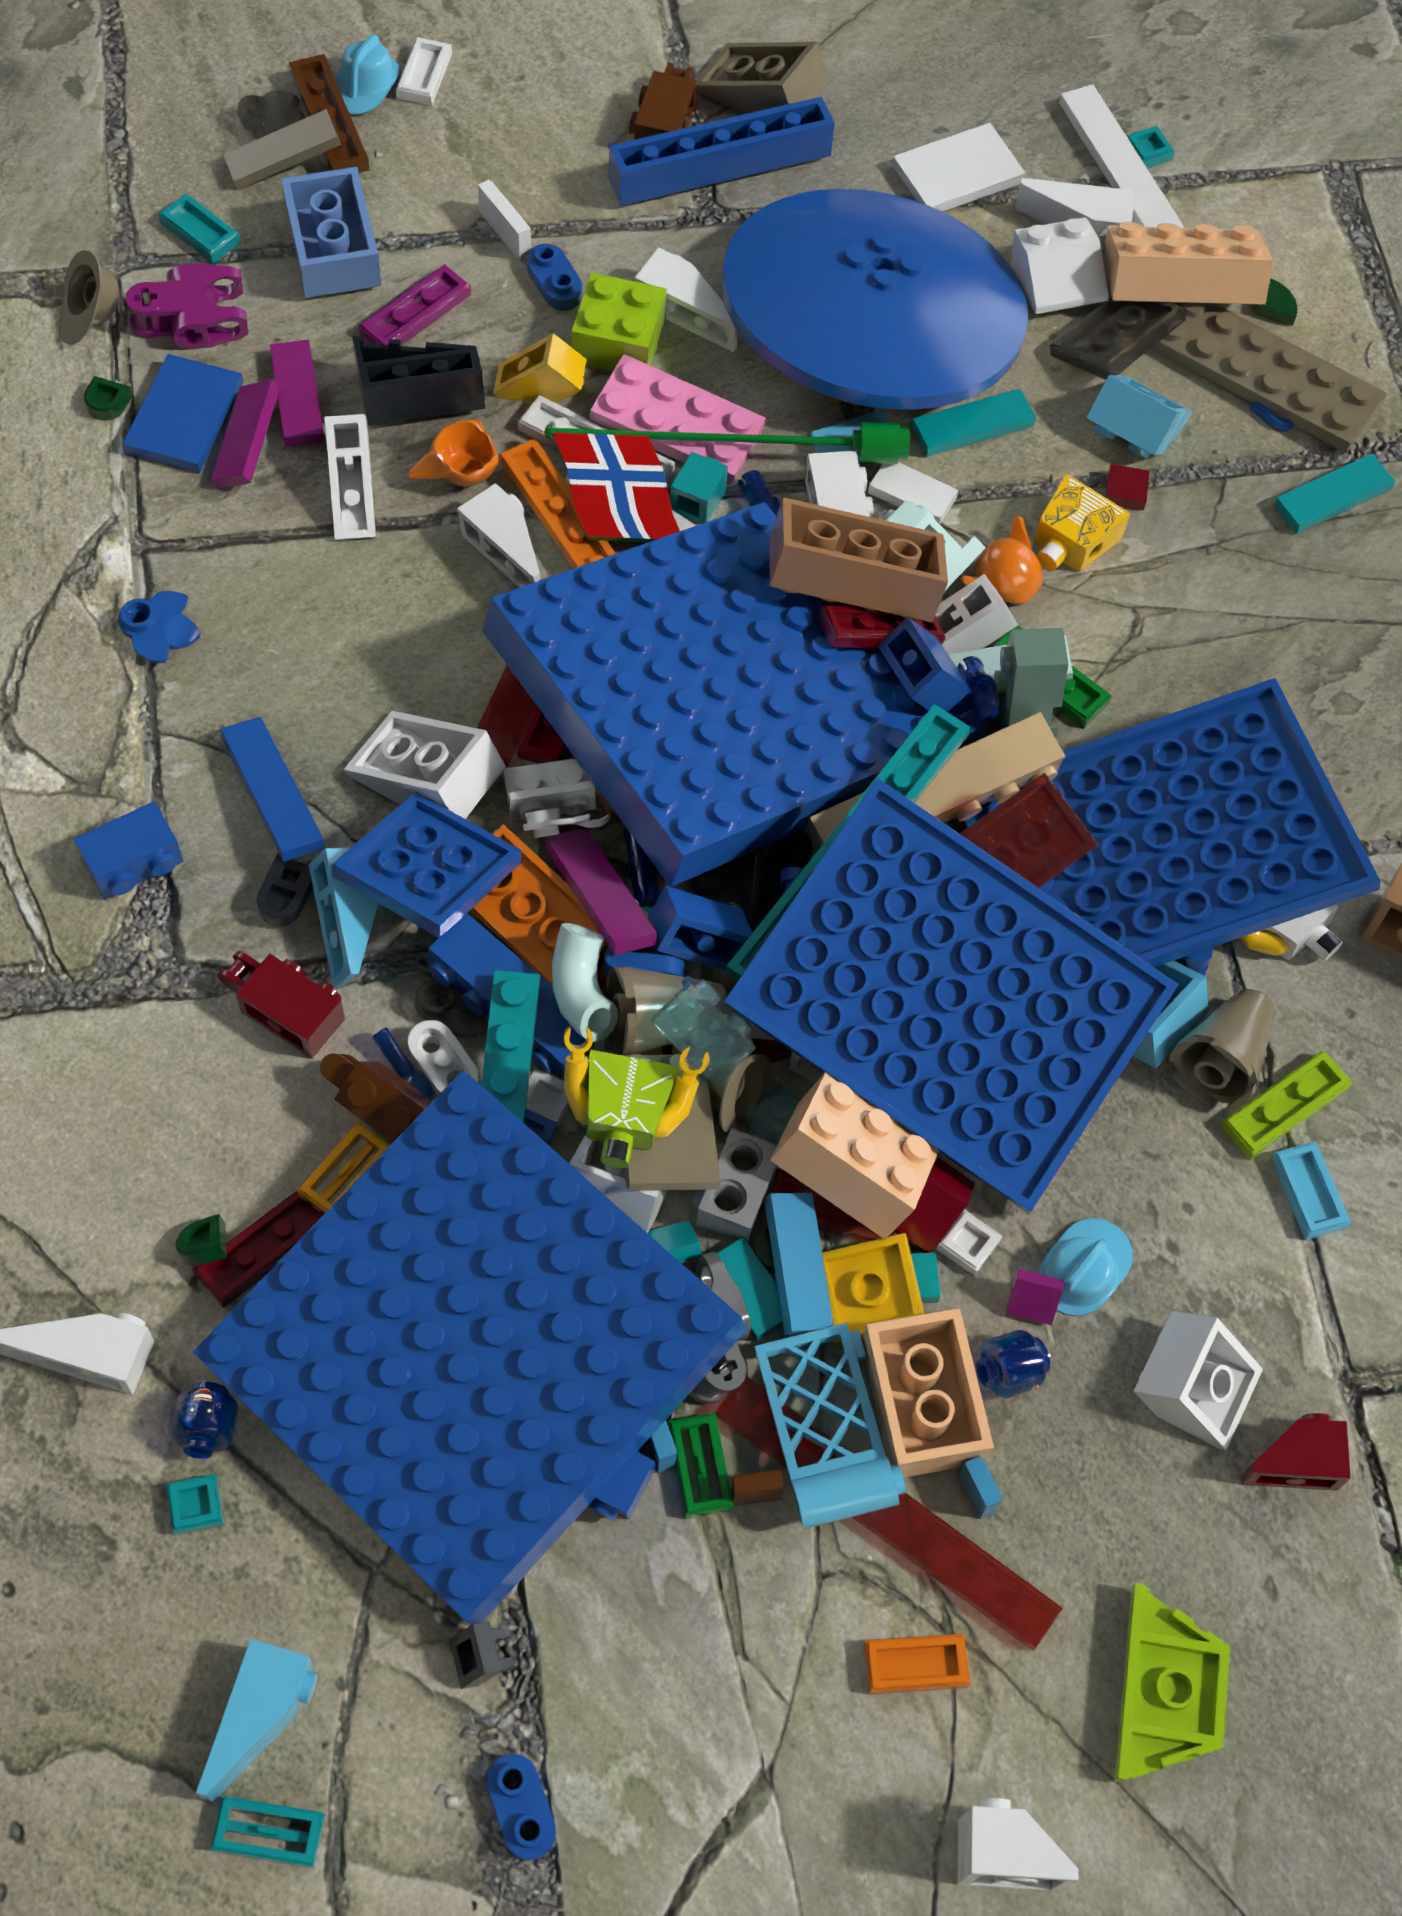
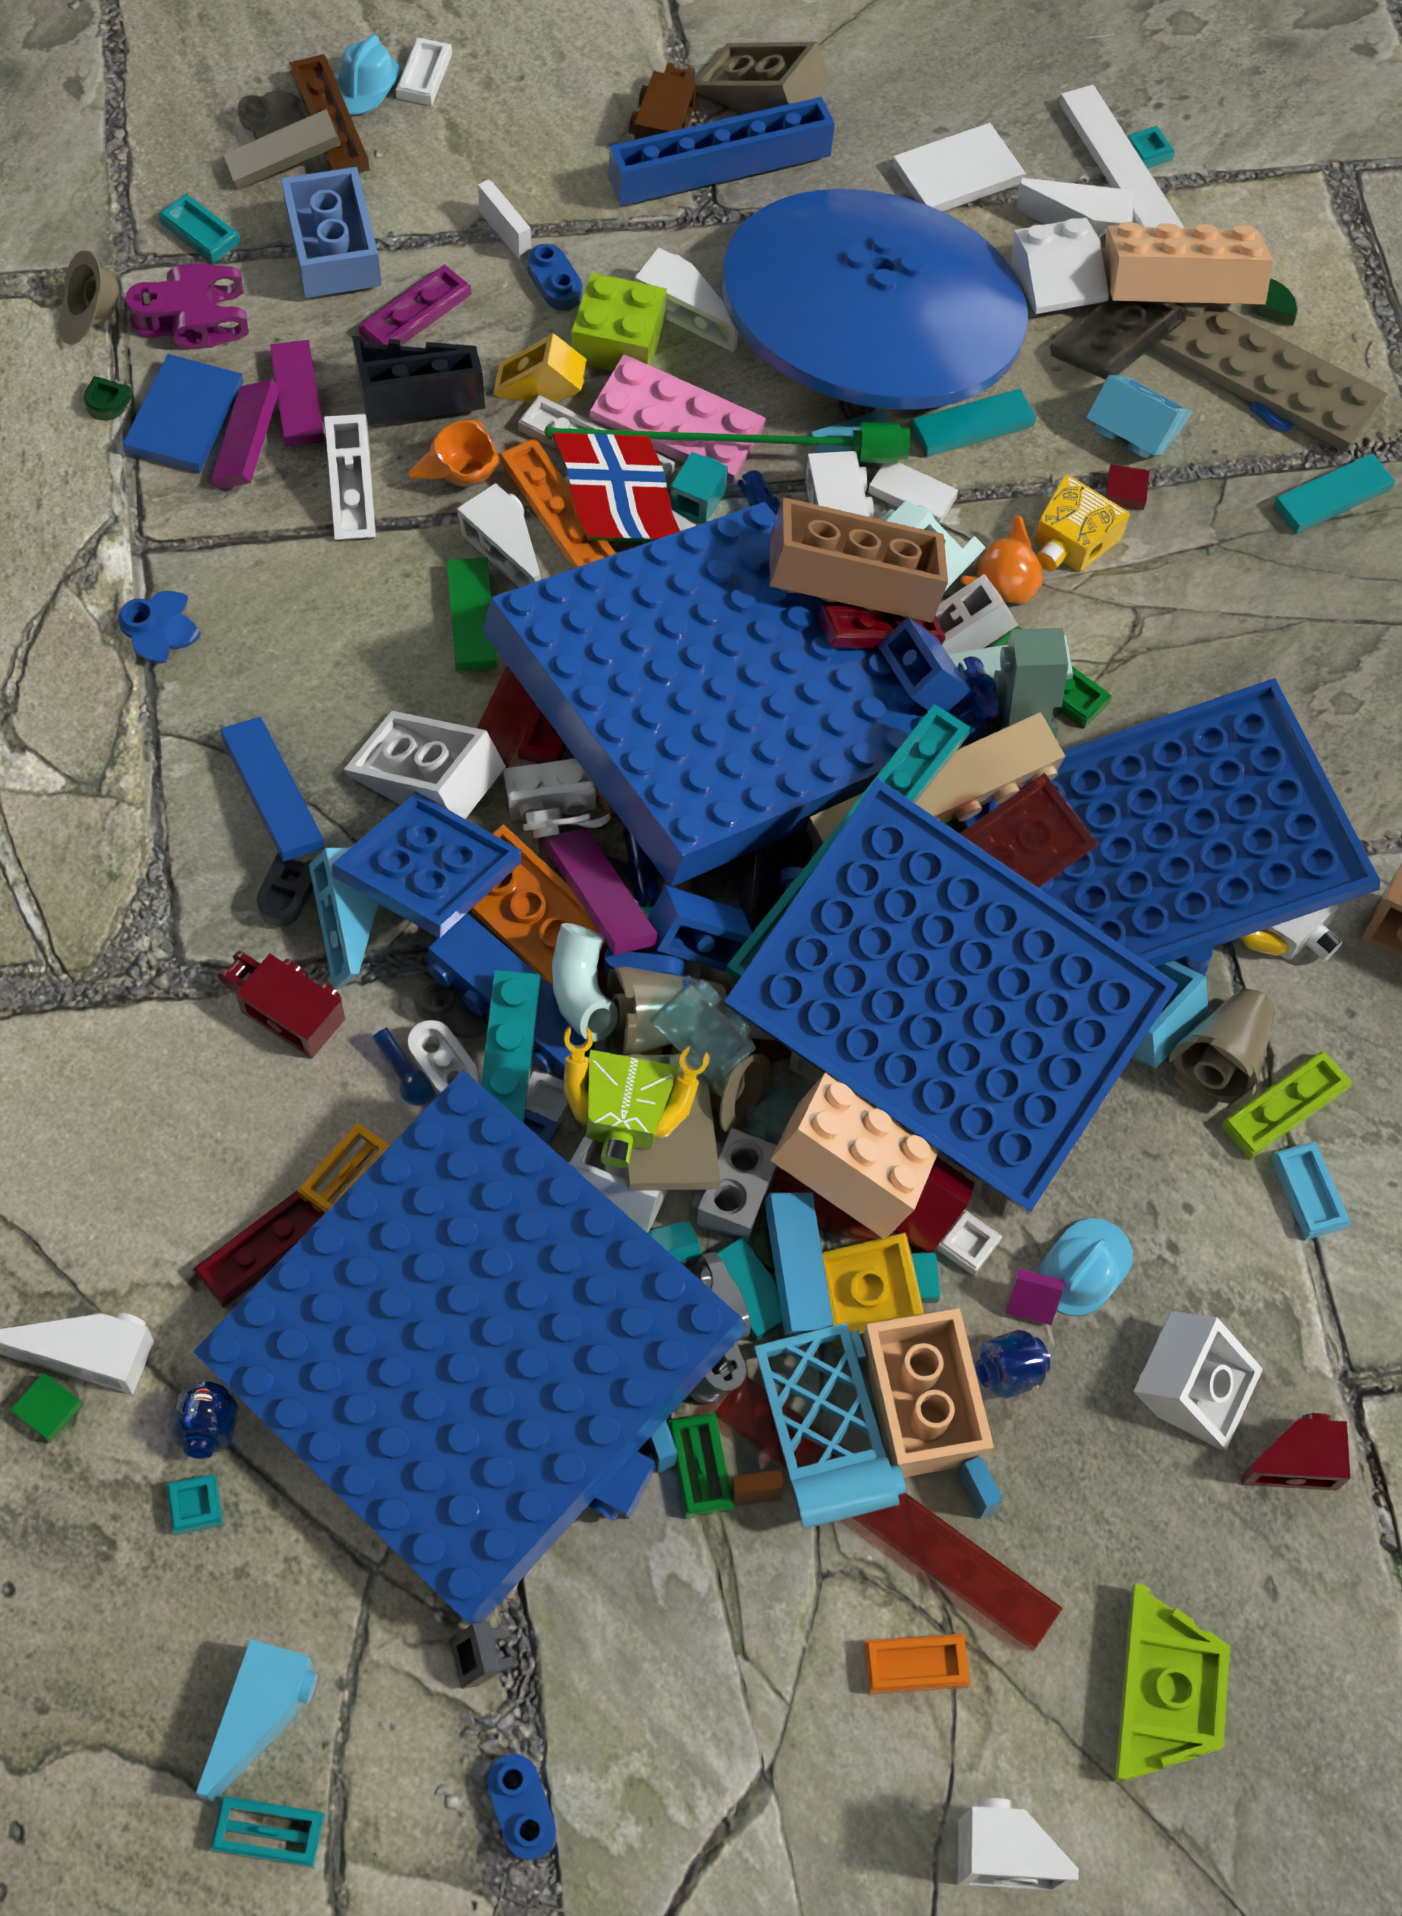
(46, 1407): none -> green tile
(129, 850): blue brick -> none
(203, 1241): dark green tile -> none
(374, 1093): reddish brown brick -> none
(469, 607): none -> green tile

